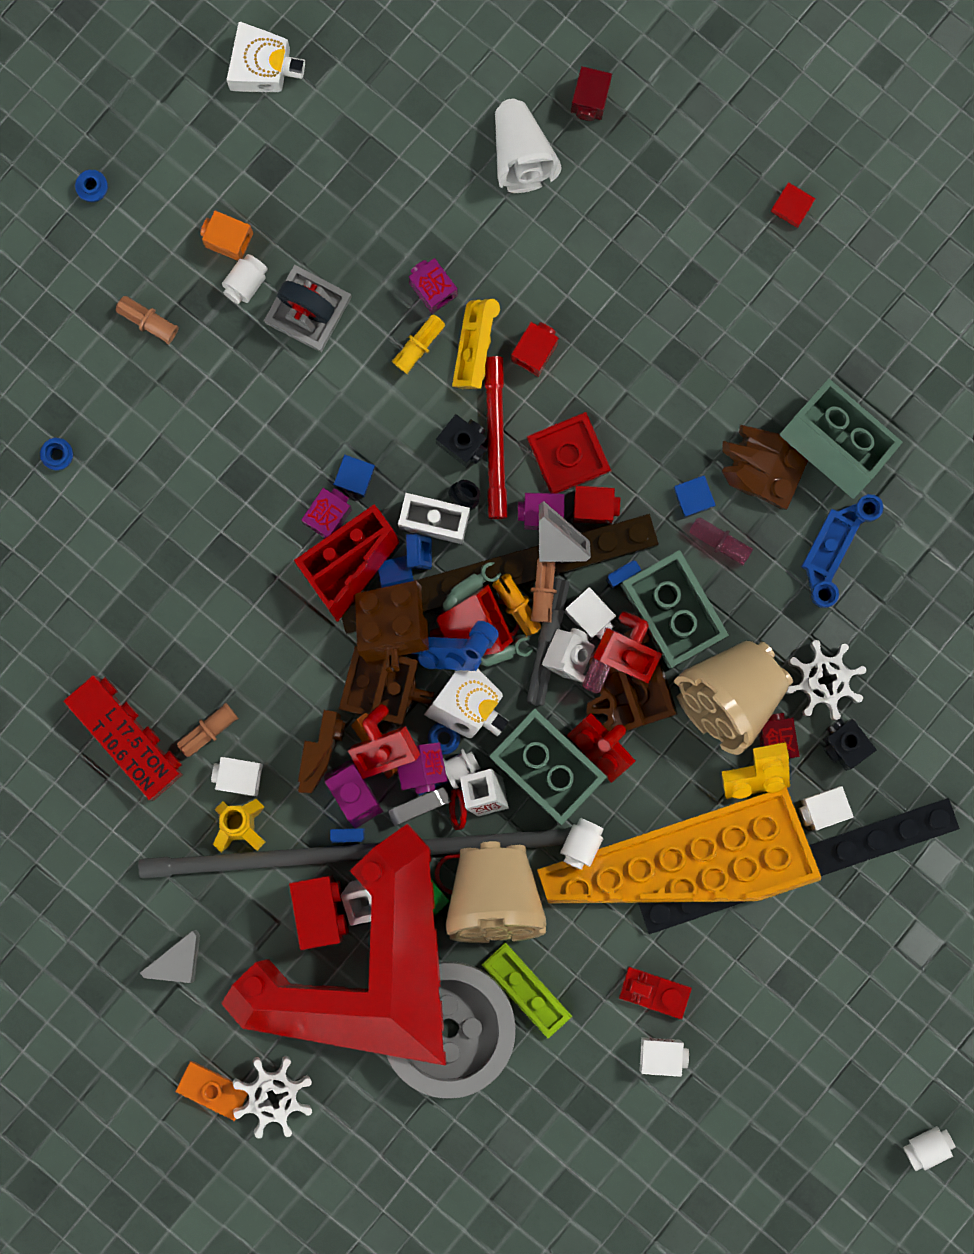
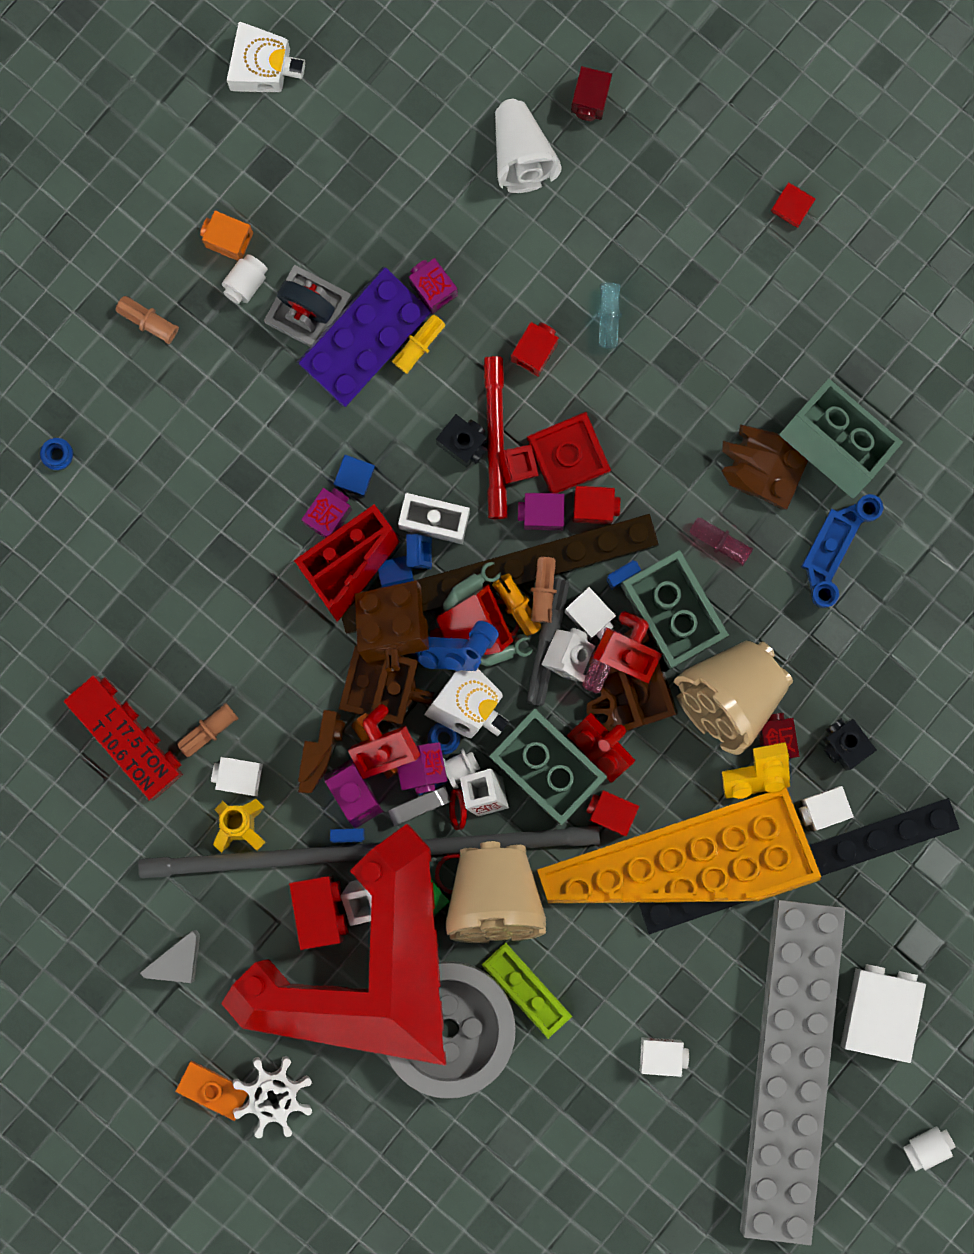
(95, 194): blue plate -> none
(364, 336): none -> dark purple plate
(464, 494): black plate -> none
(474, 343): yellow plate -> none
(518, 463): none -> red tile
(559, 539): light grey slope -> none
(582, 844): white brick -> none
(609, 315): none -> clear light blue axle
(612, 812): none -> red brick
(655, 992): red hinge -> none
(694, 496): blue tile -> none
(792, 1072): none -> light grey brick
(840, 675): white gear -> none
(883, 1013): none -> white brick

